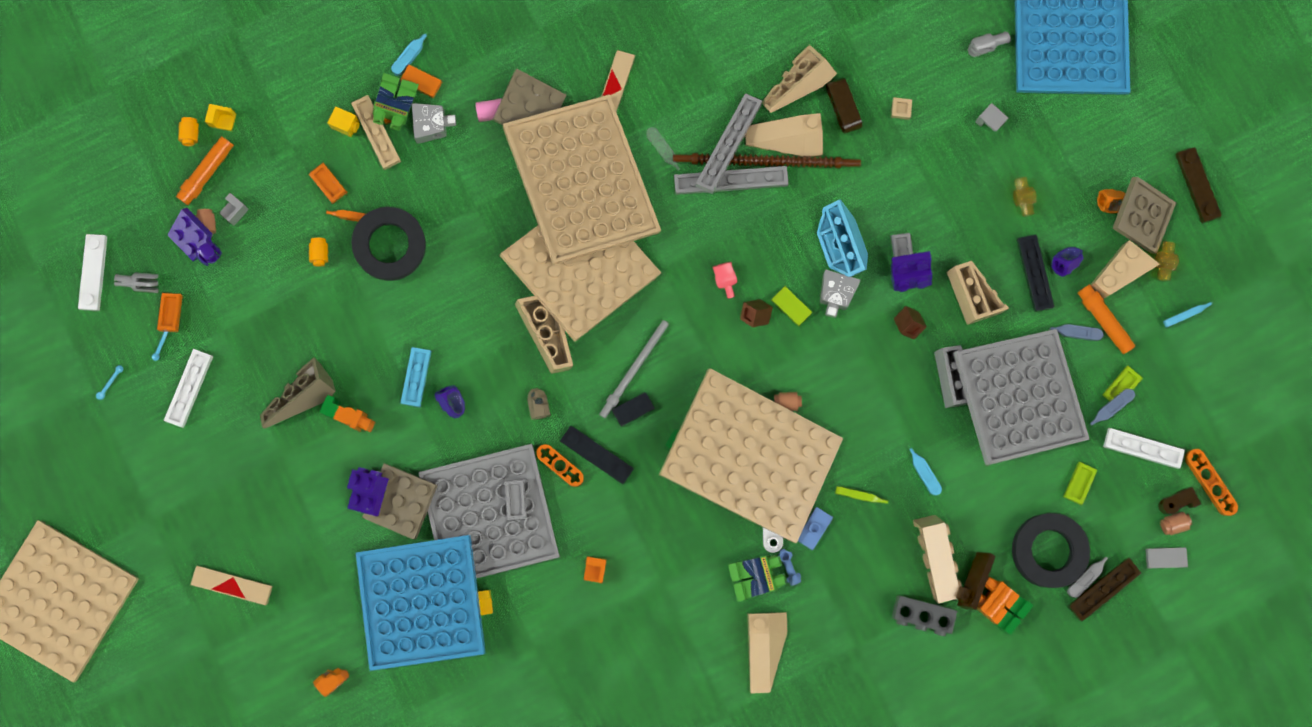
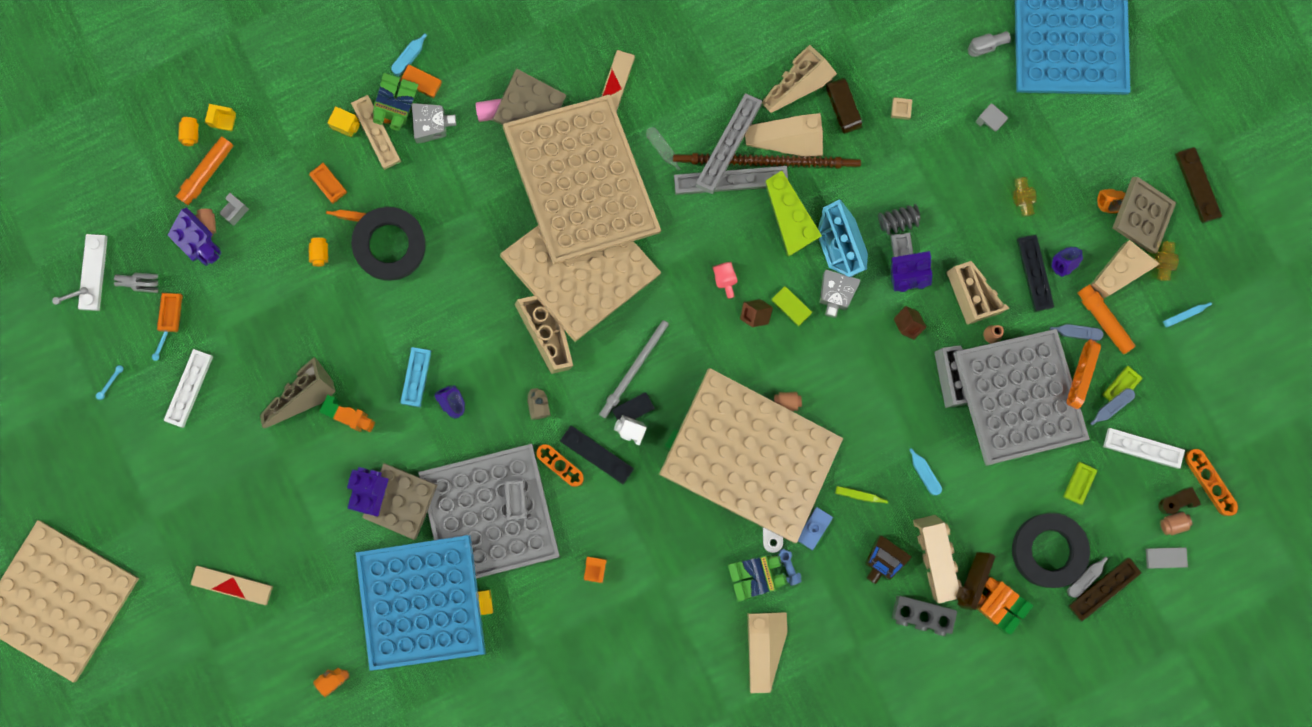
(57, 300): none -> light grey hinge
(630, 429): none -> white brick
(792, 217): none -> lime wedge
(885, 560): none -> dark brown torso
(899, 218): none -> dark grey piece
(990, 335): none -> nougat cone
(1083, 374): none -> orange beam

